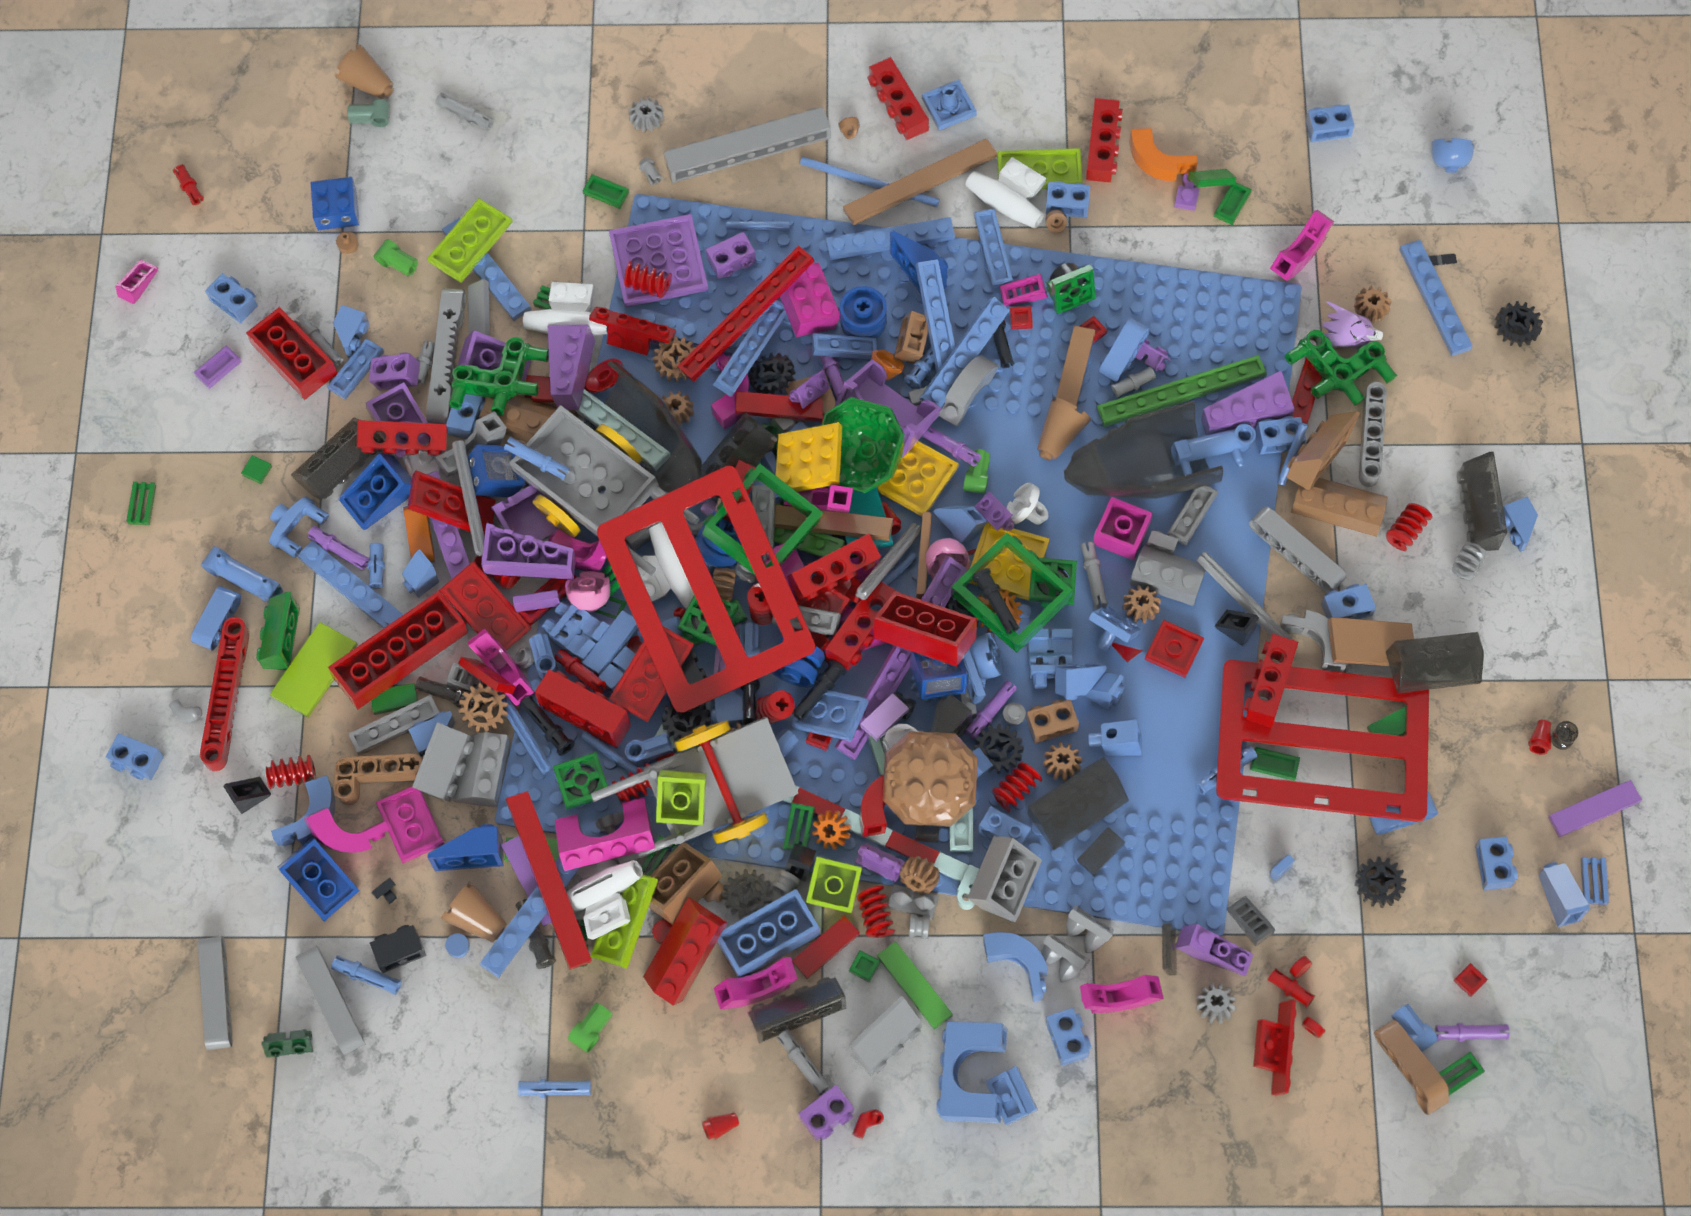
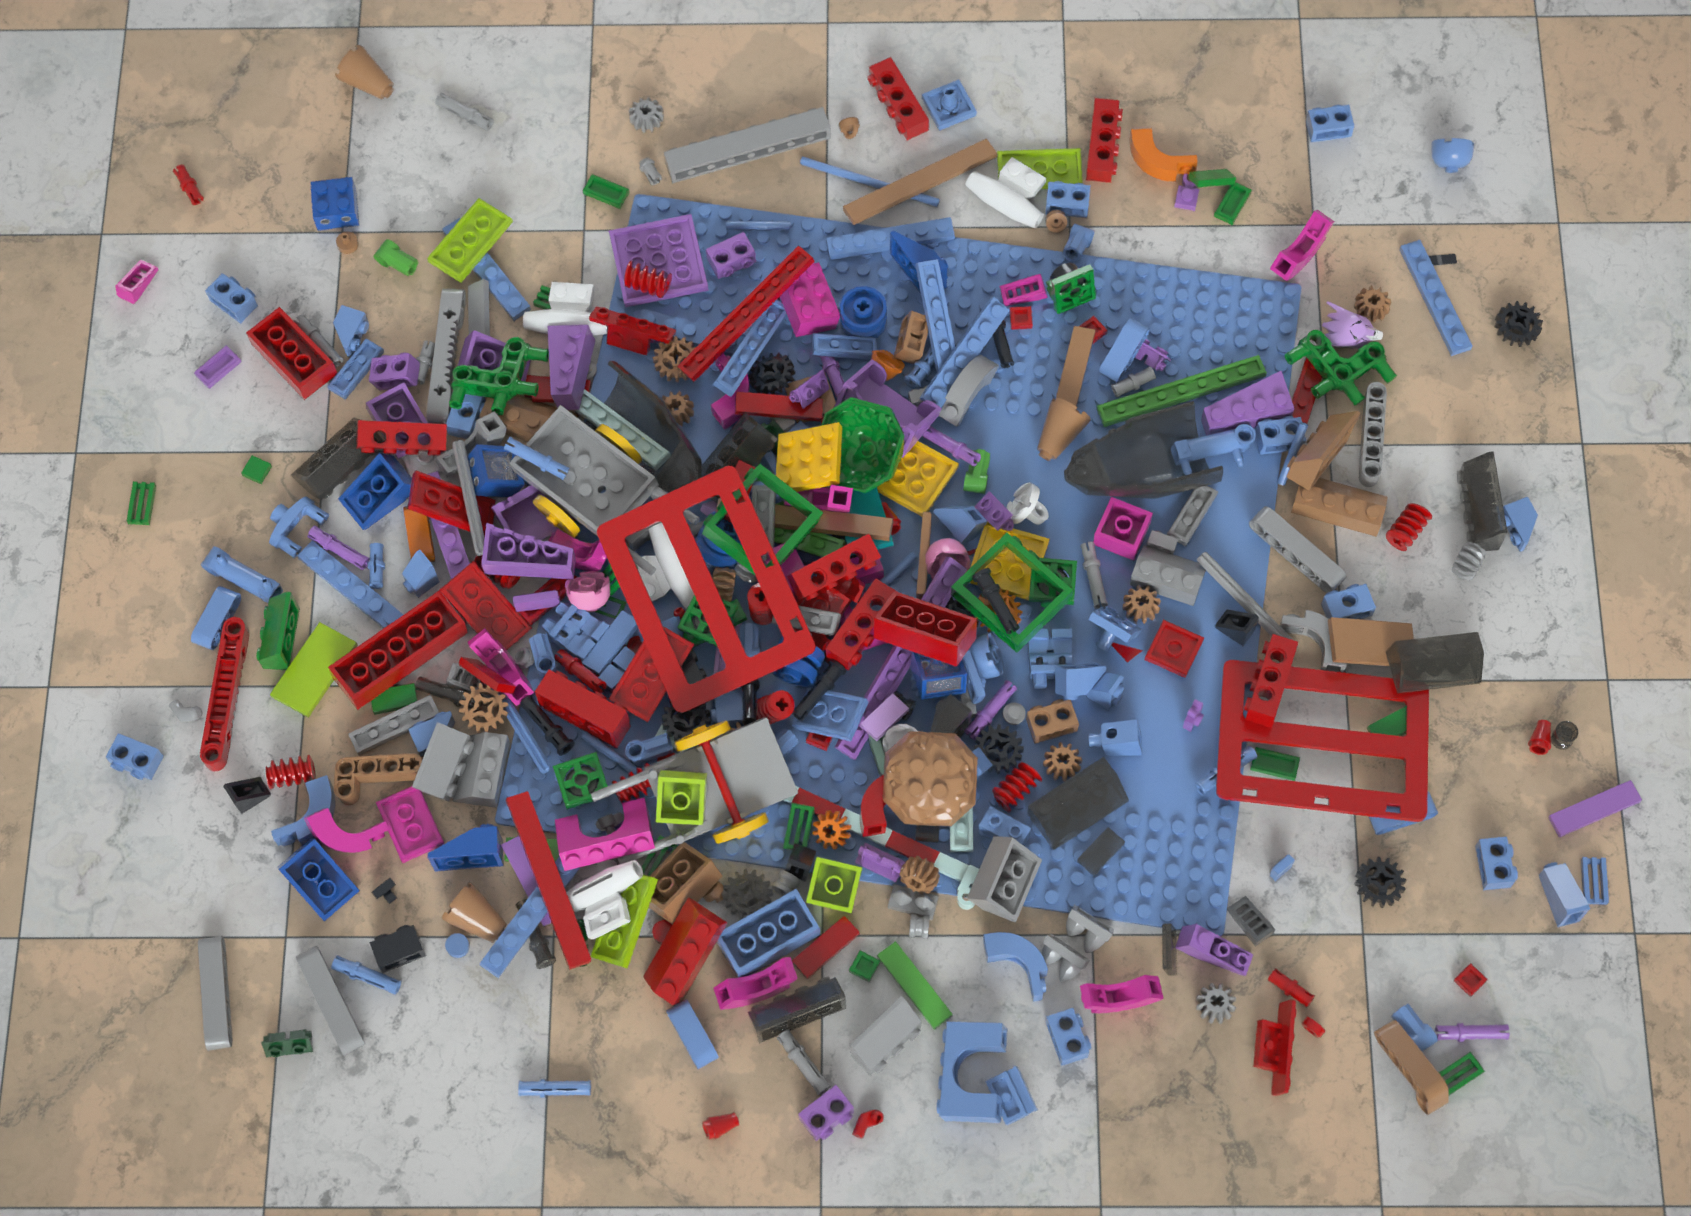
(374, 113): sand green piece -> none
(586, 1033): bright green piece -> none
(602, 377): red dish -> none
(692, 1034): none -> medium blue beam
(873, 912): red piece -> none
(888, 561): light grey axle -> none
(993, 247): medium blue tile -> none
(1078, 240): none -> medium blue piece
(1194, 716): none -> medium lavender plate
(1300, 967): red tile -> none

